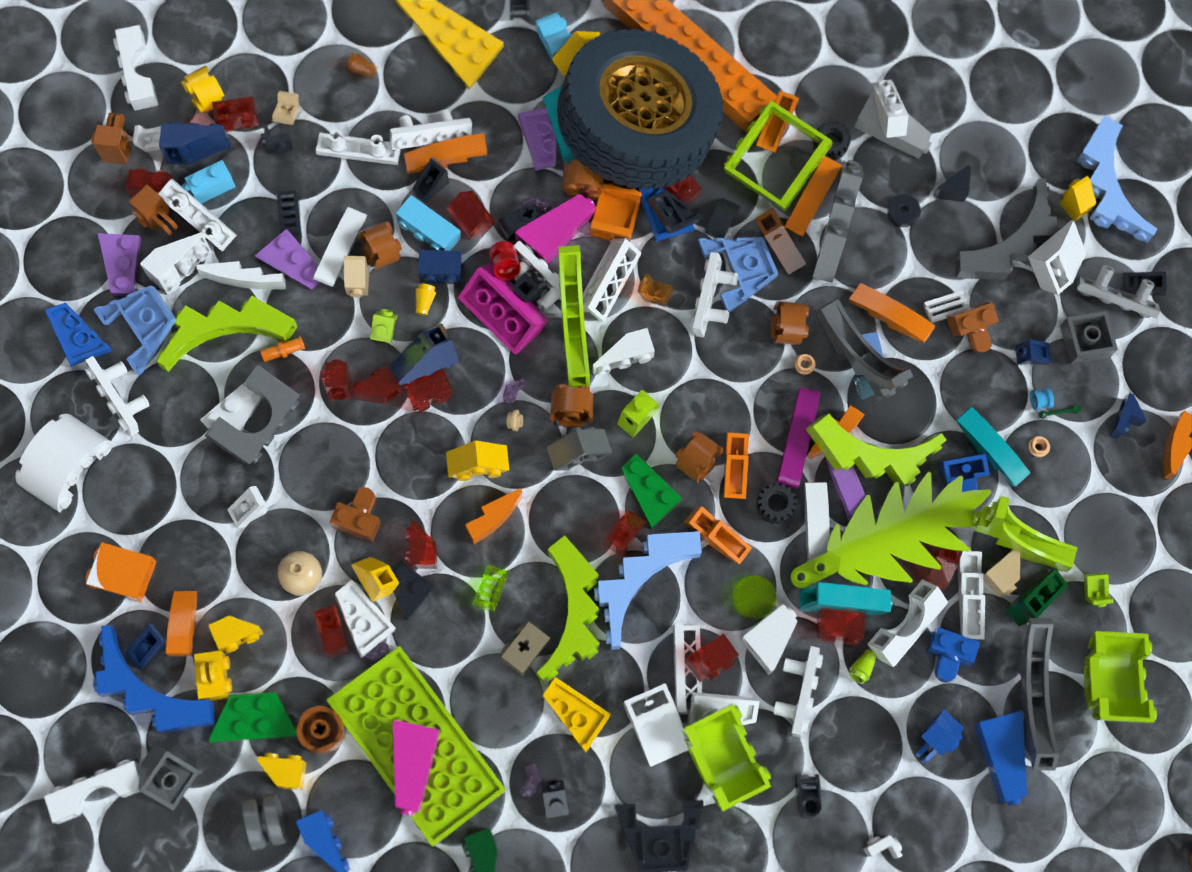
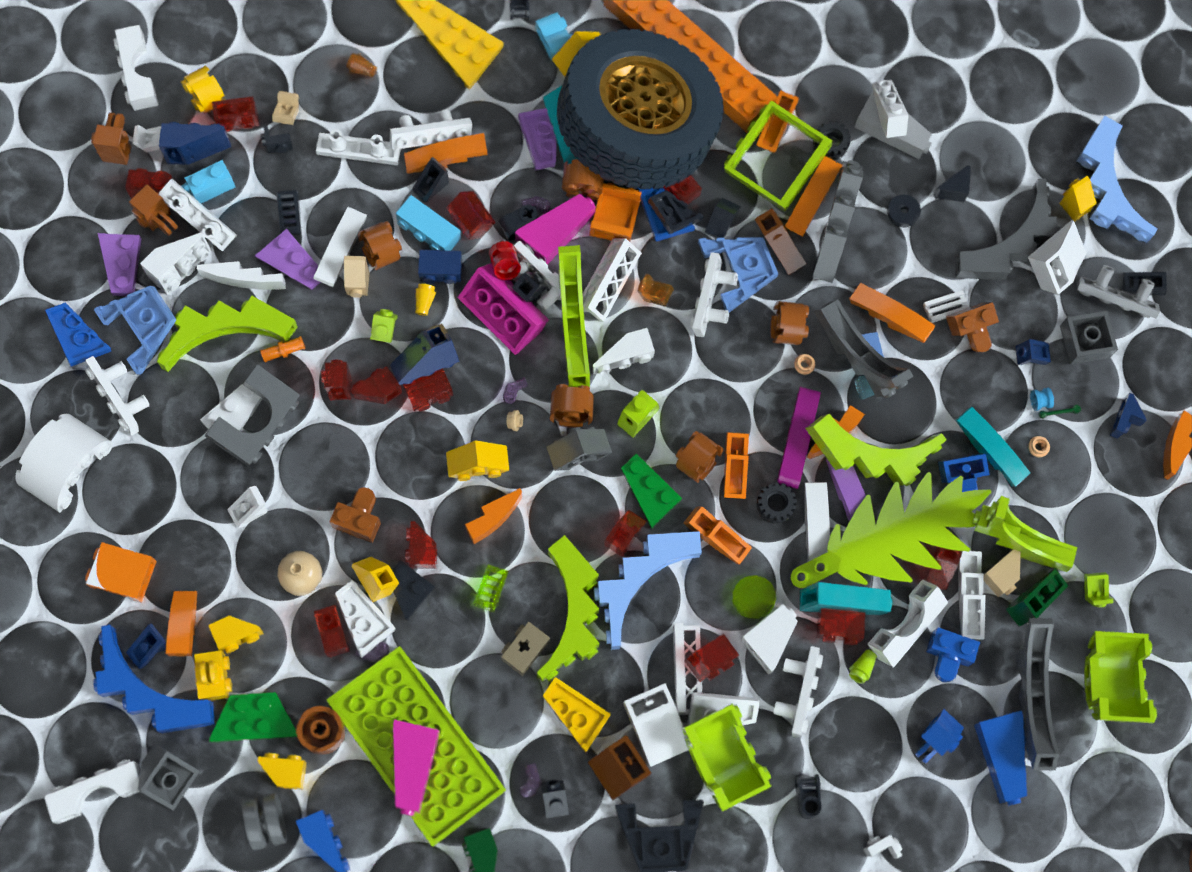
(619, 767): none -> reddish brown slope

